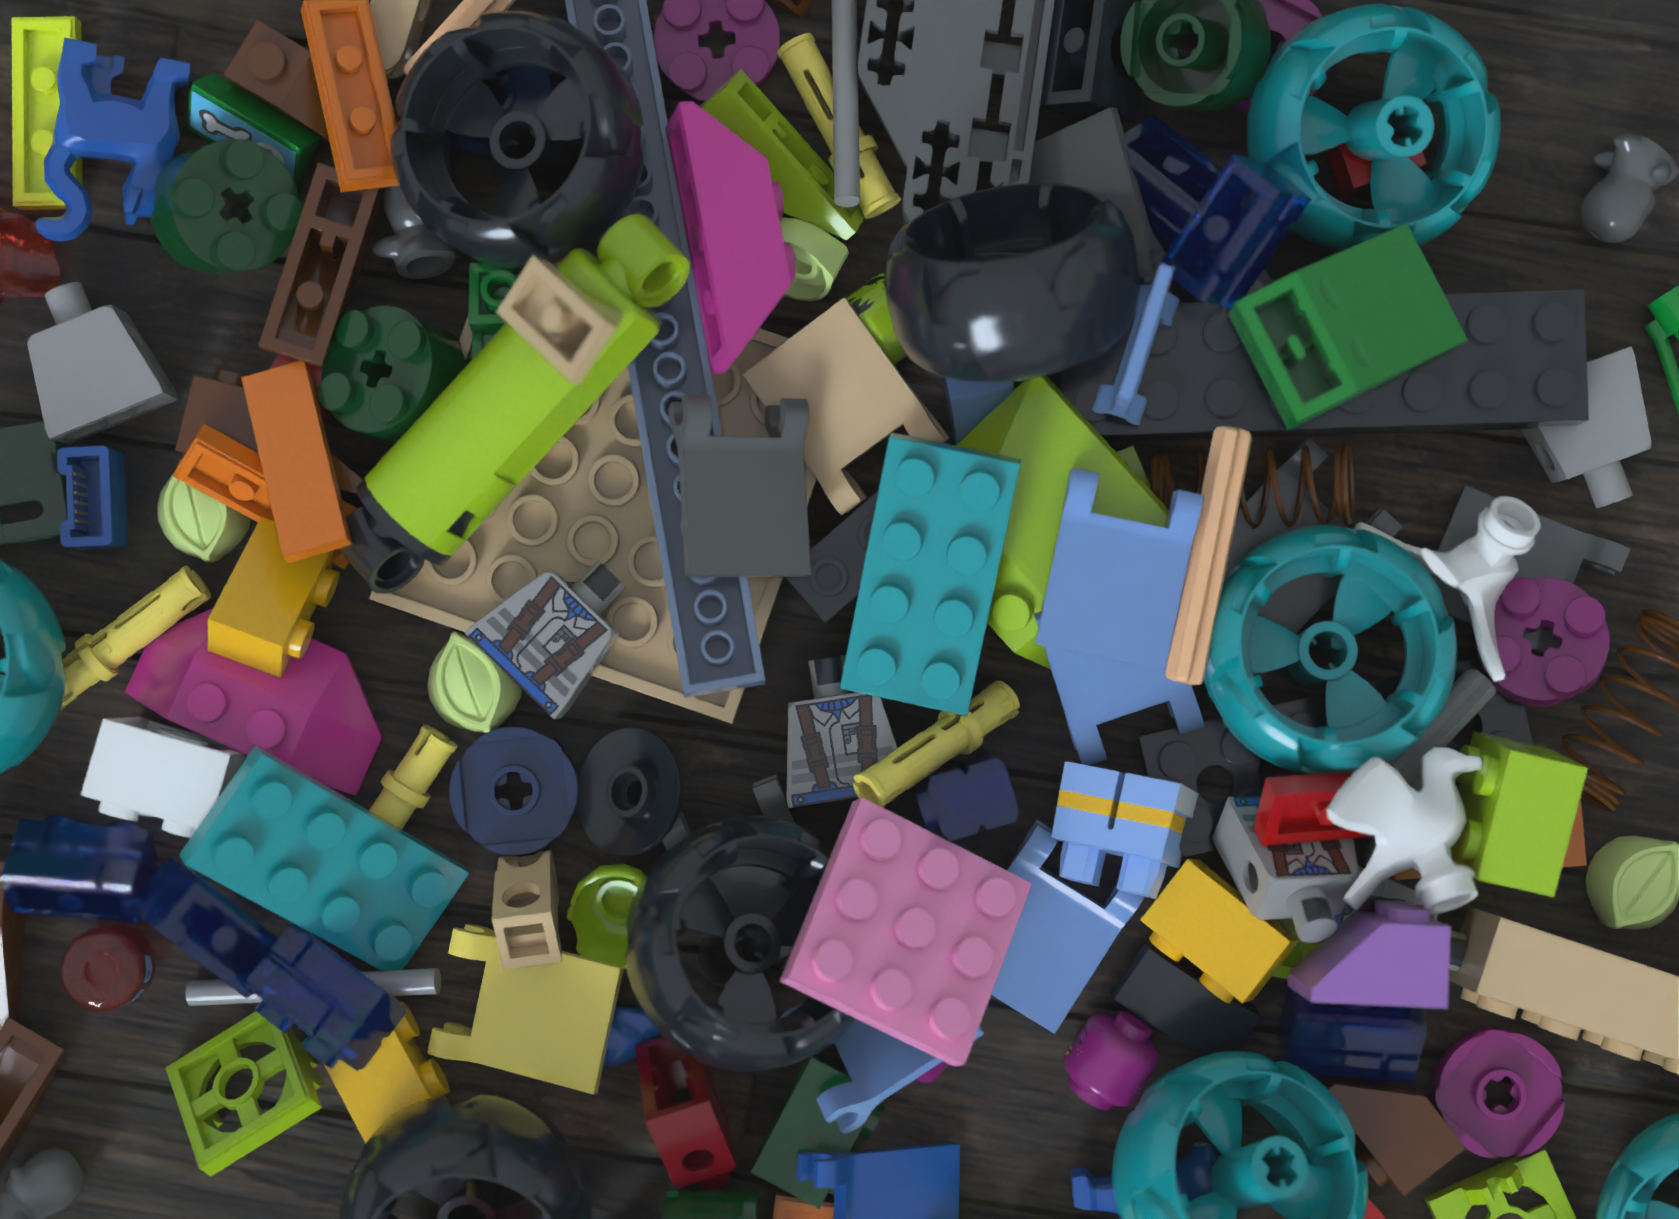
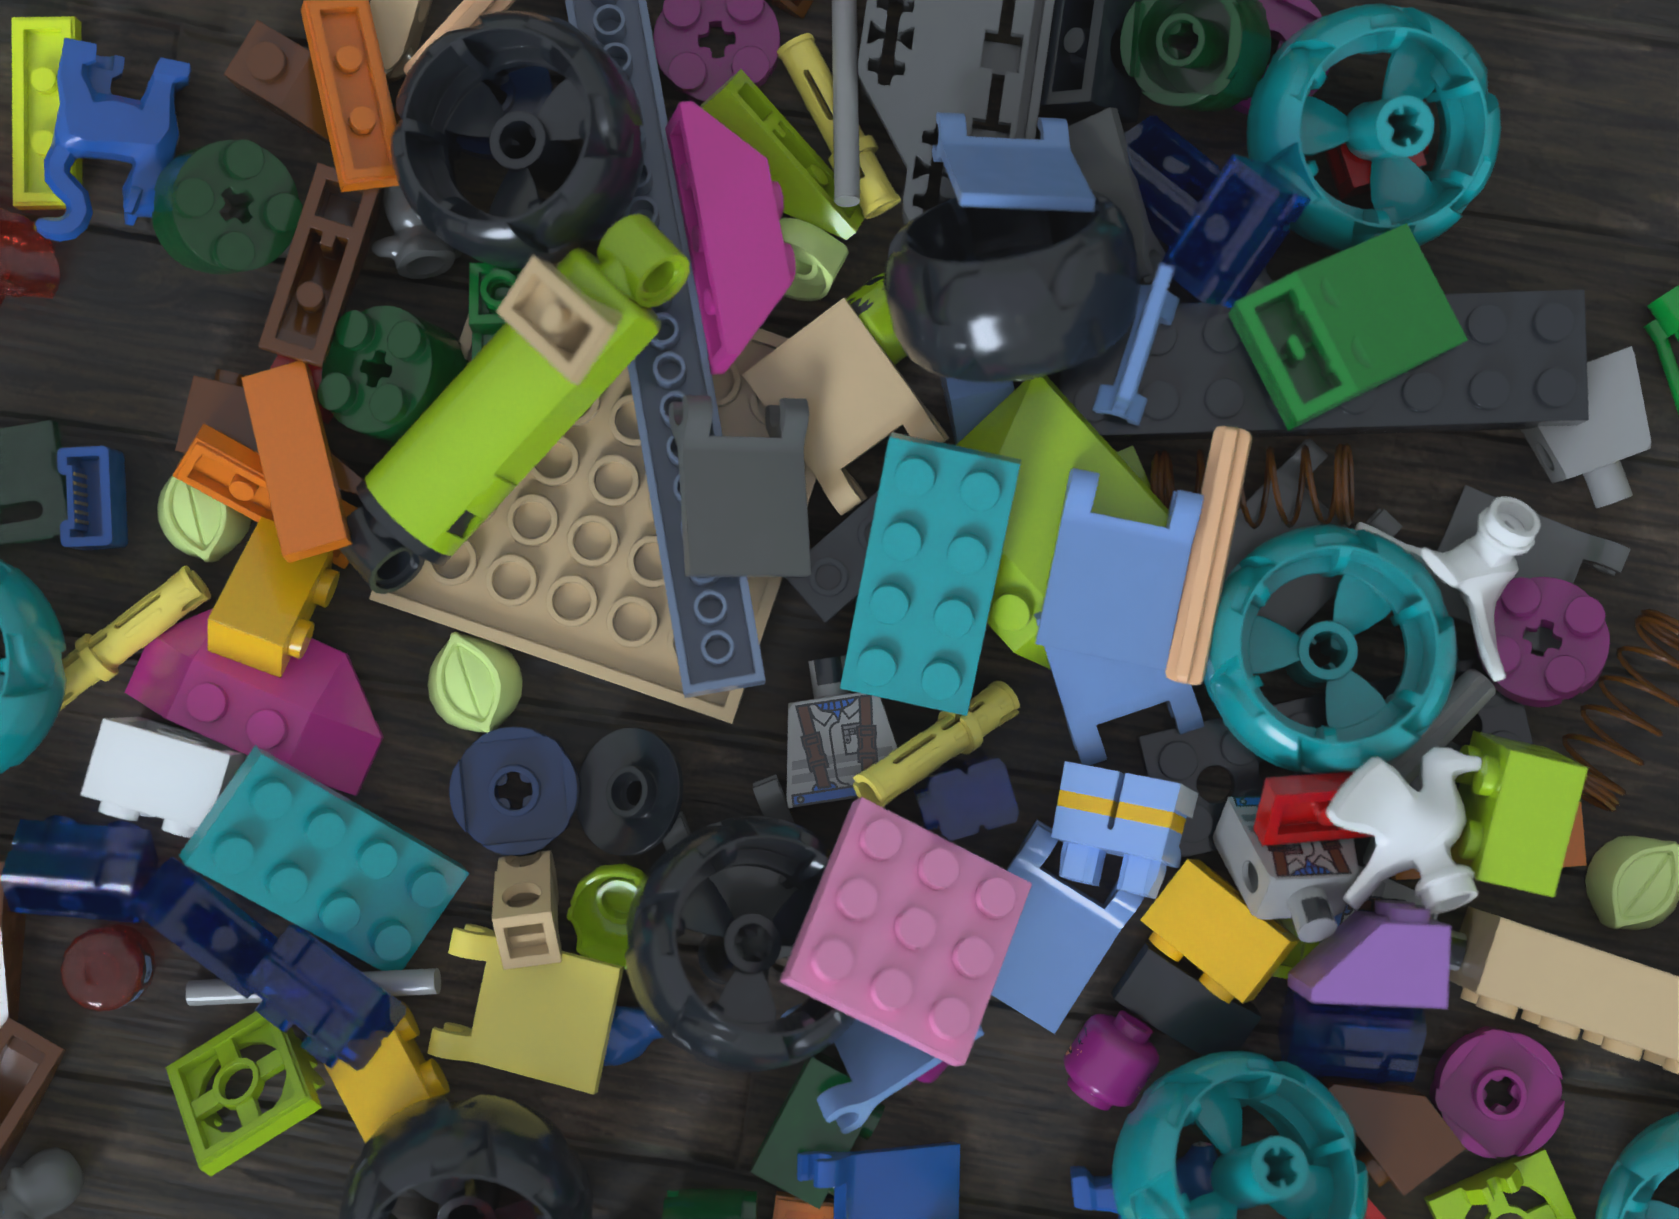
(93, 368): light grey torso -> none
(227, 113): green slope -> none
(409, 783): light yellow pin -> none
(552, 635): torso -> none
(691, 1135): dark red torso -> none
(1011, 169): none -> medium blue flag
(1625, 196): dark grey animal -> none

